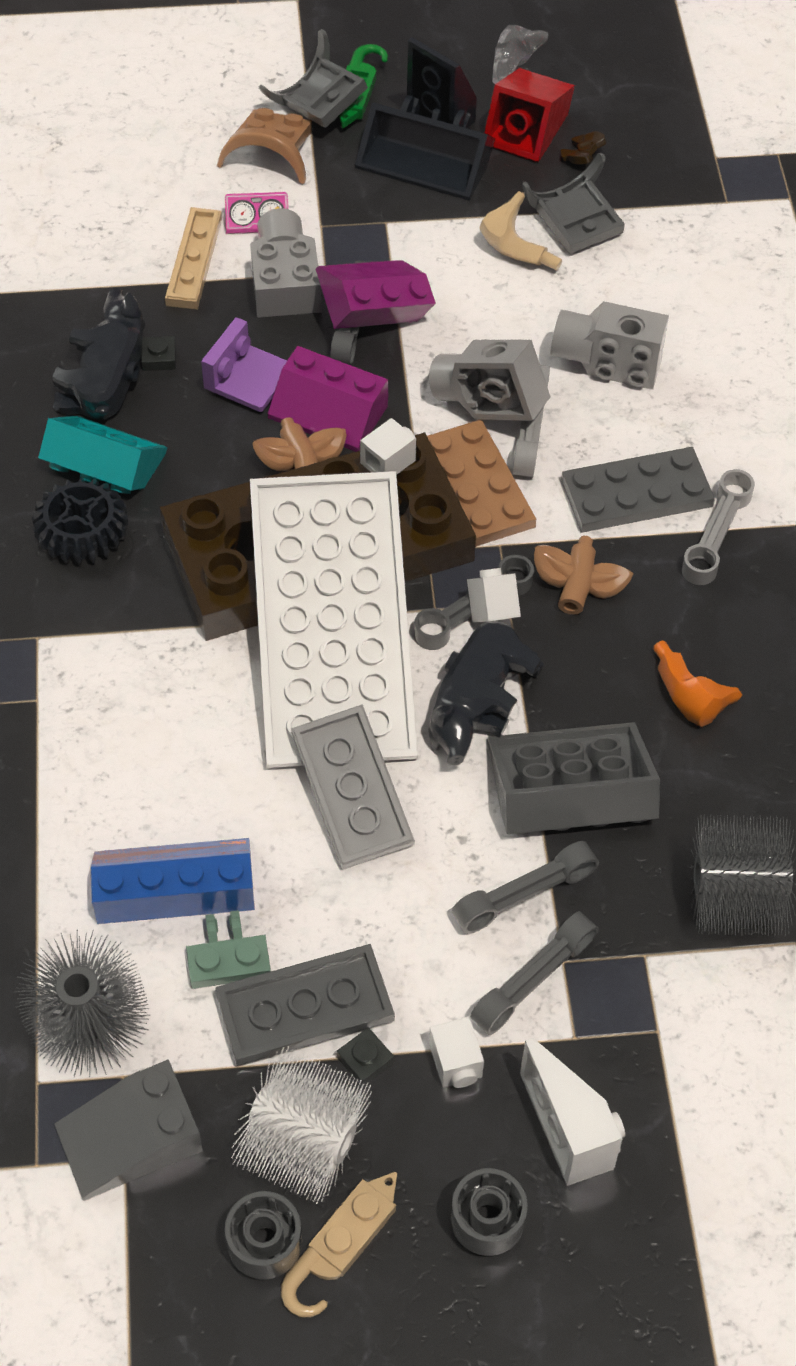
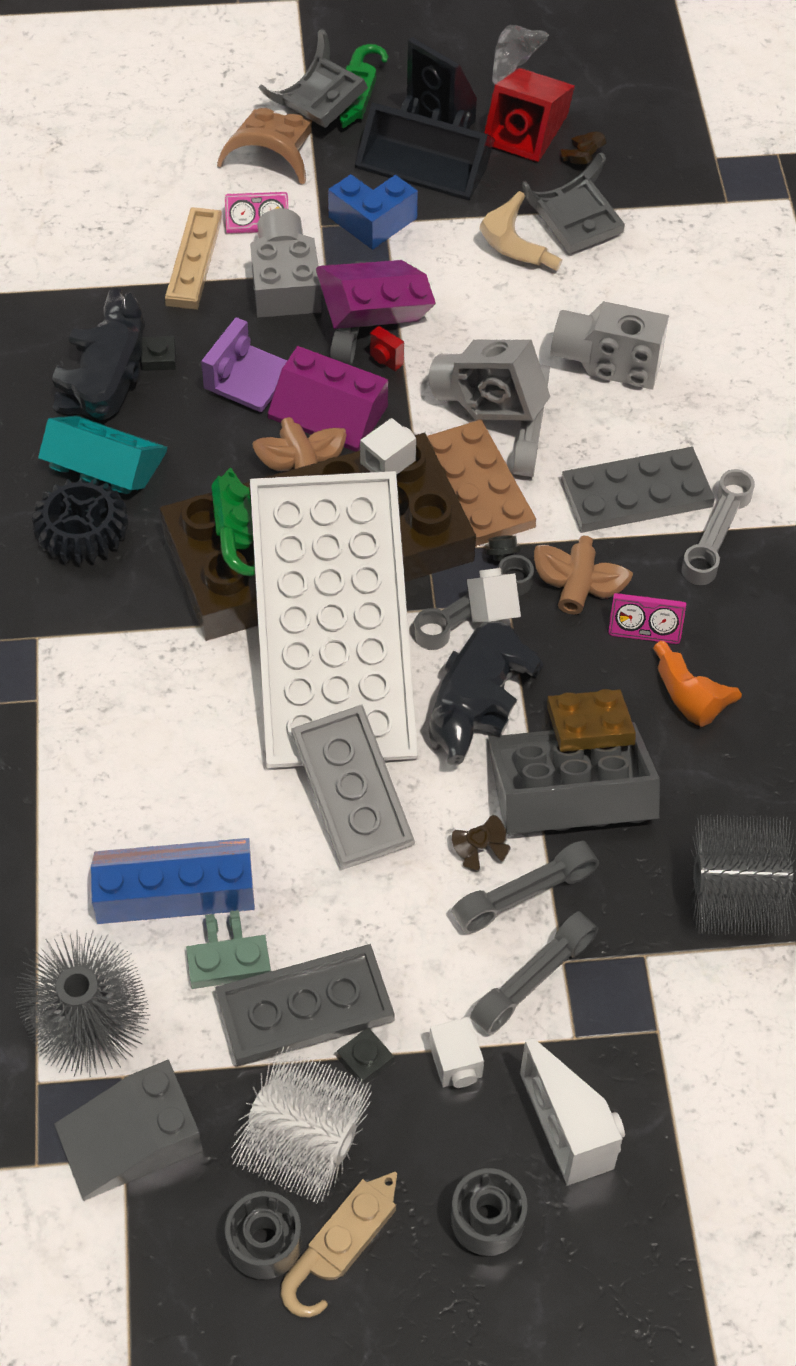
(233, 519): none -> green plate
(370, 213): none -> blue brick
(386, 348): none -> red plate
(468, 842): none -> dark brown piece
(502, 546): none -> pearl dark grey plate
(591, 720): none -> pearl gold plate
(646, 618): none -> slope

